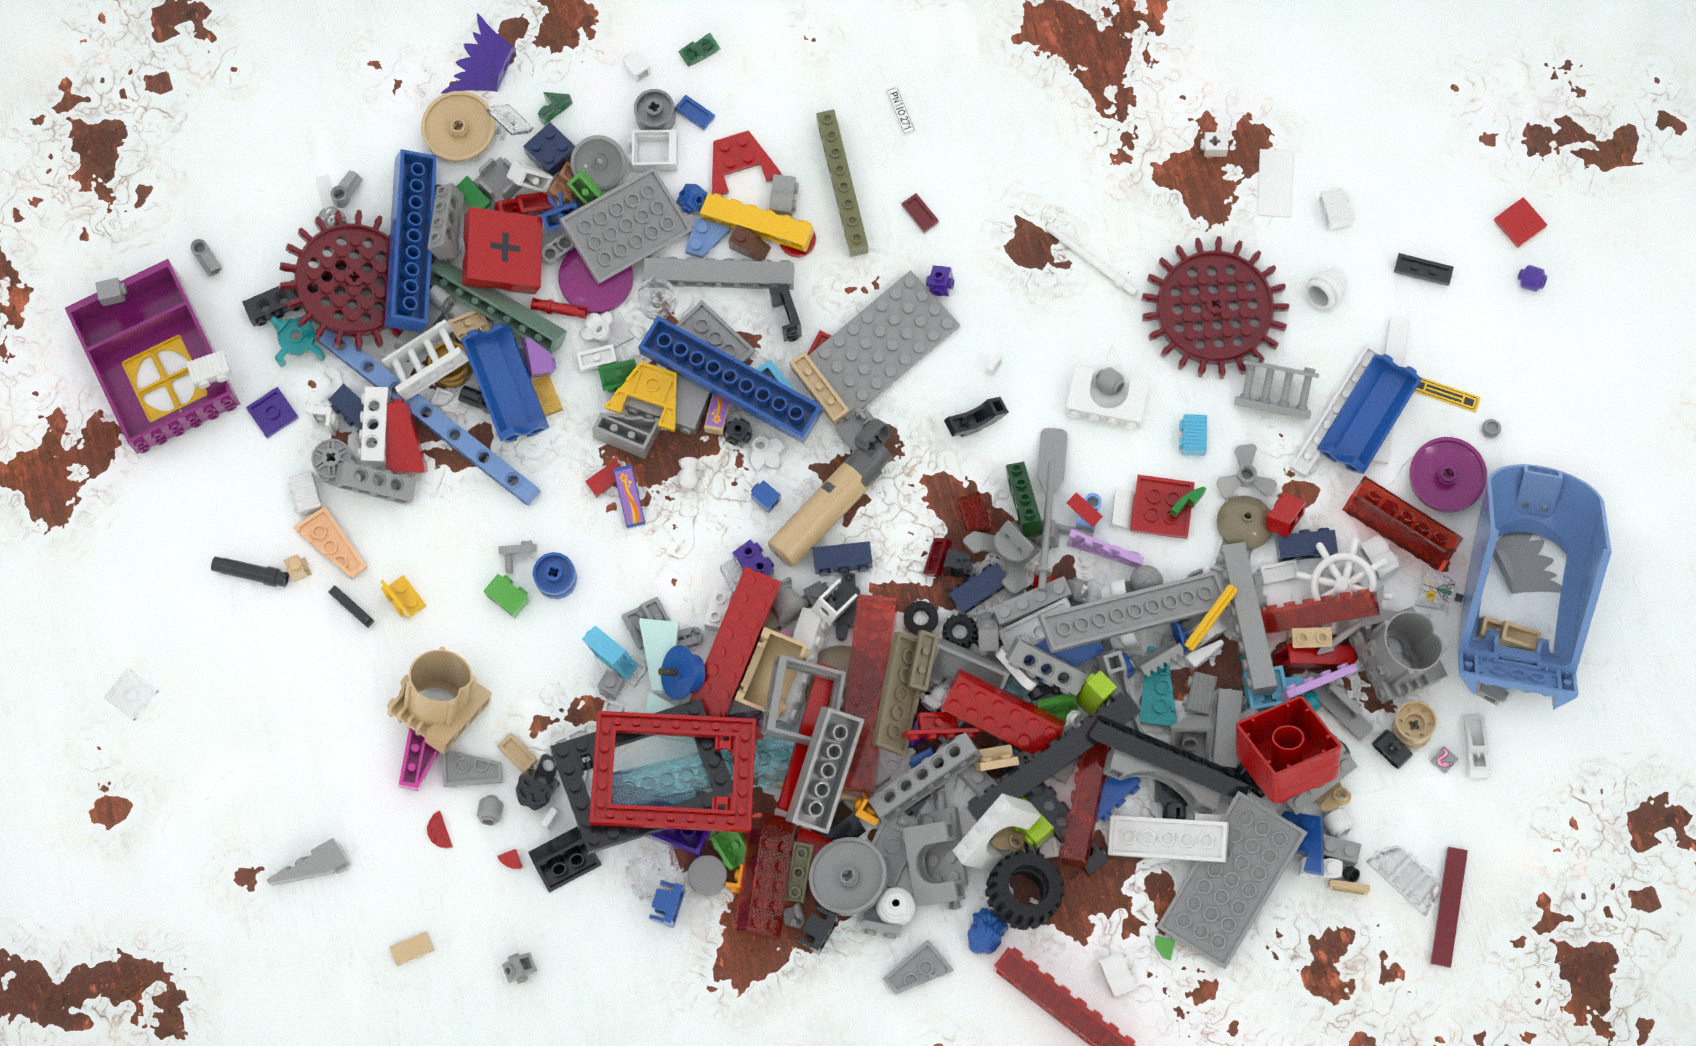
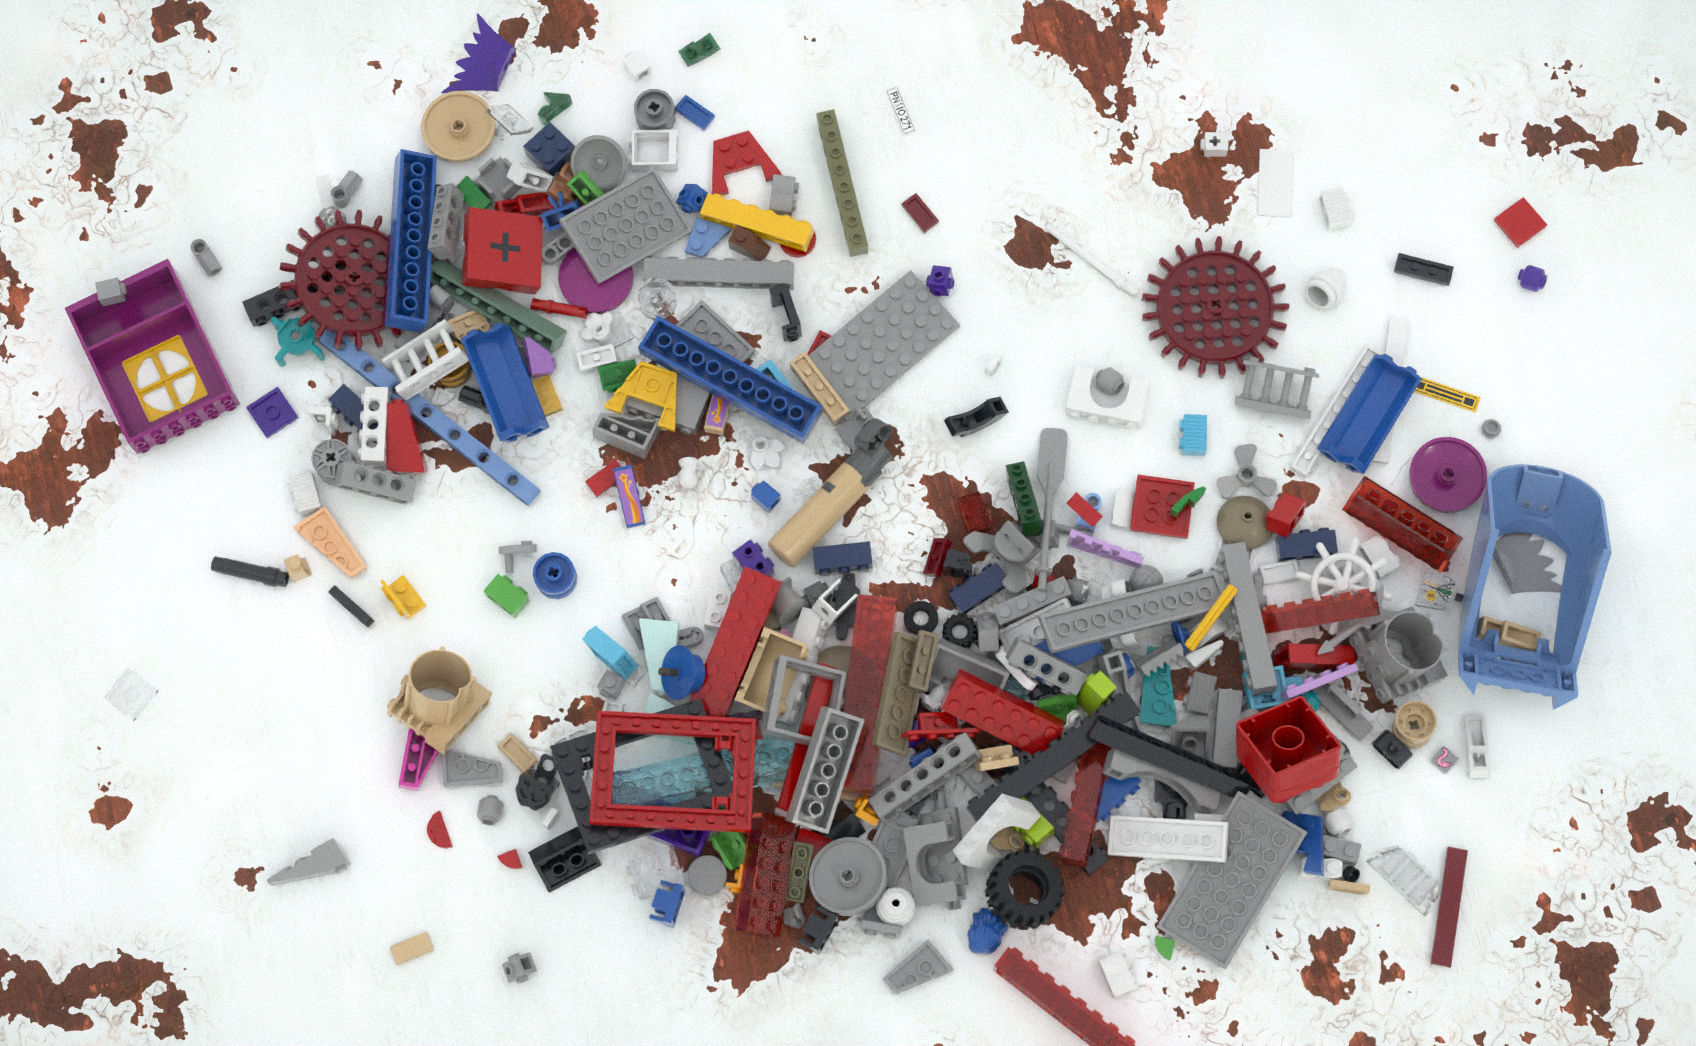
(209, 369): white brick -> none
(738, 438): black brick -> none
(1050, 848): white tile -> none
(1309, 637): tan panel -> none
(1492, 693): light grey brick -> none

